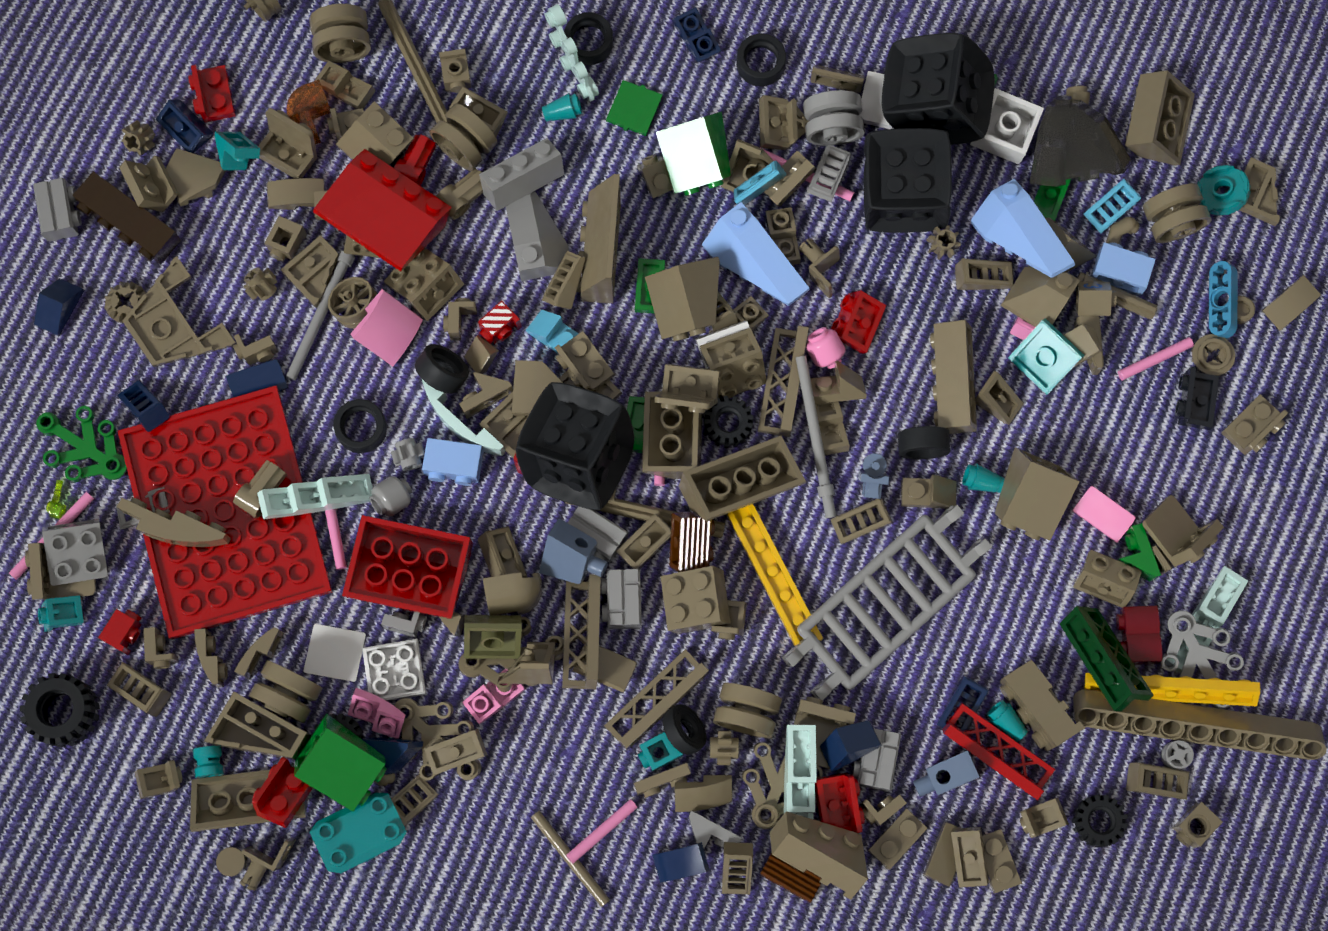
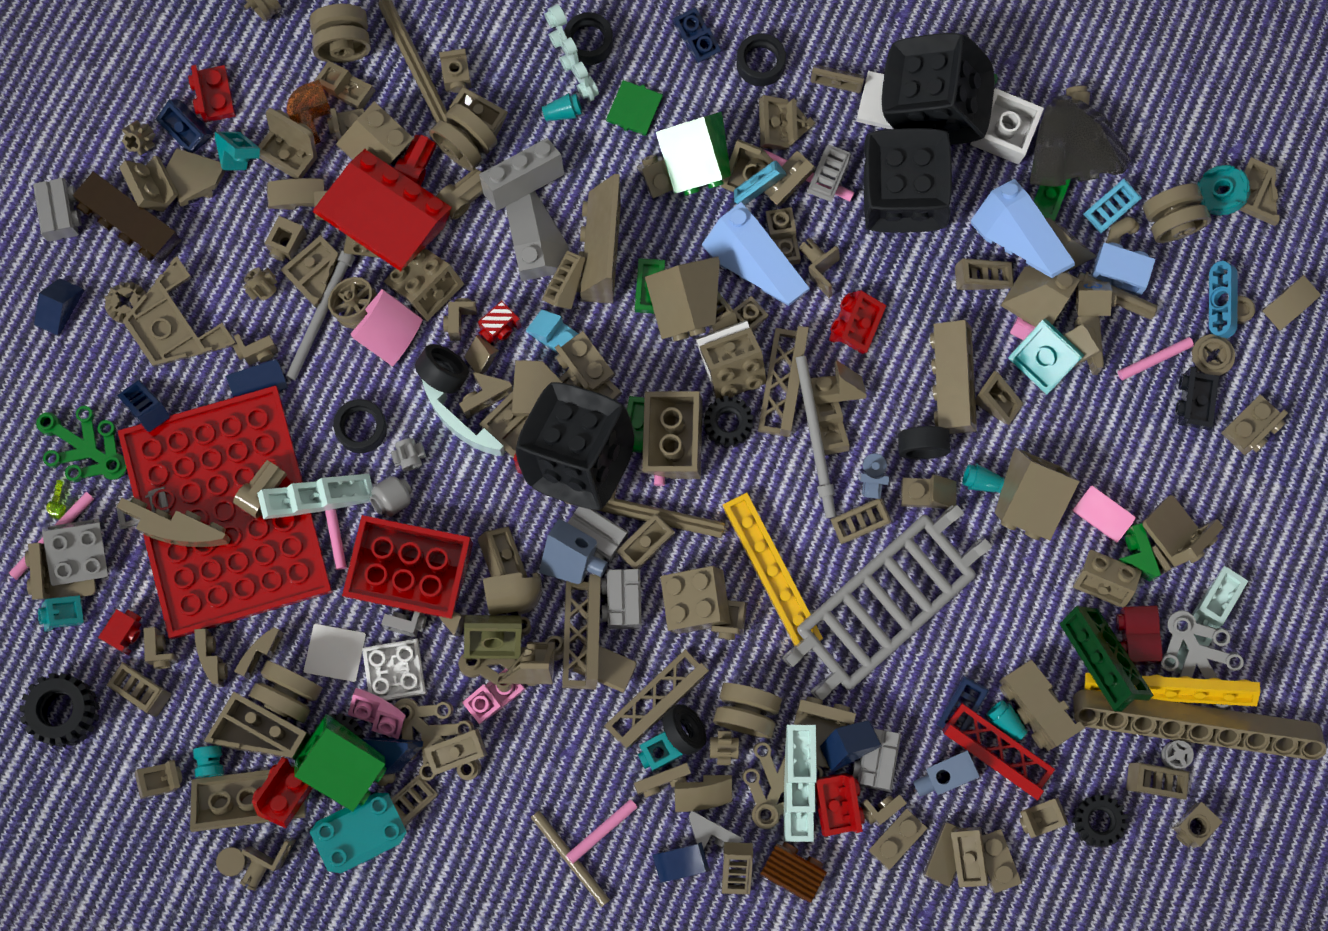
(452, 461): light blue brick -> none
(689, 387): dark tan bracket -> none
(690, 541): reddish brown brick -> none
(740, 479): dark tan slope -> none
(821, 849): dark tan wedge -> none
(825, 347): bright pink head -> none
(833, 118): light grey wheel -> none
(950, 240): dark tan gear -> none
(1160, 118): dark tan slope -> none

